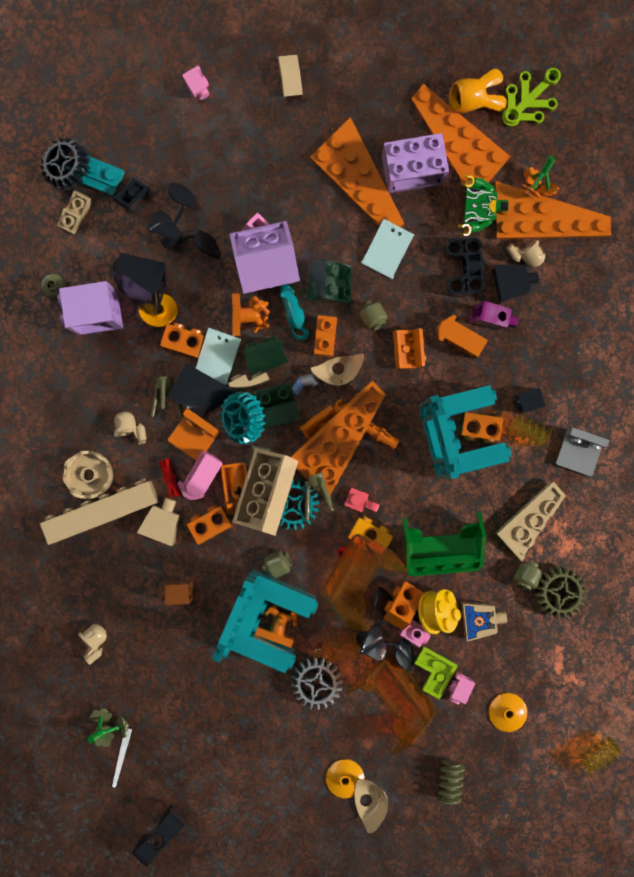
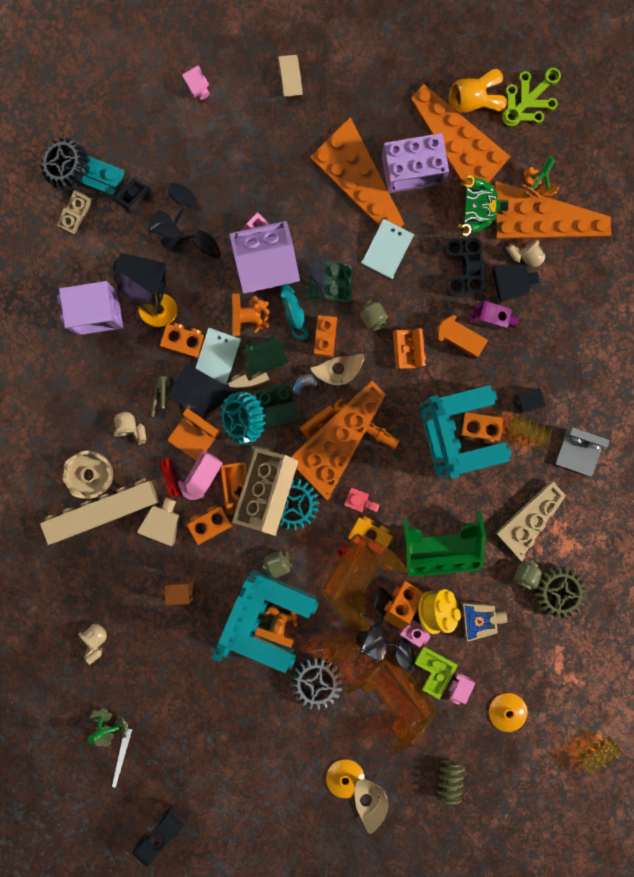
(47, 285): olive head -> none
(316, 482): olive plant -> none

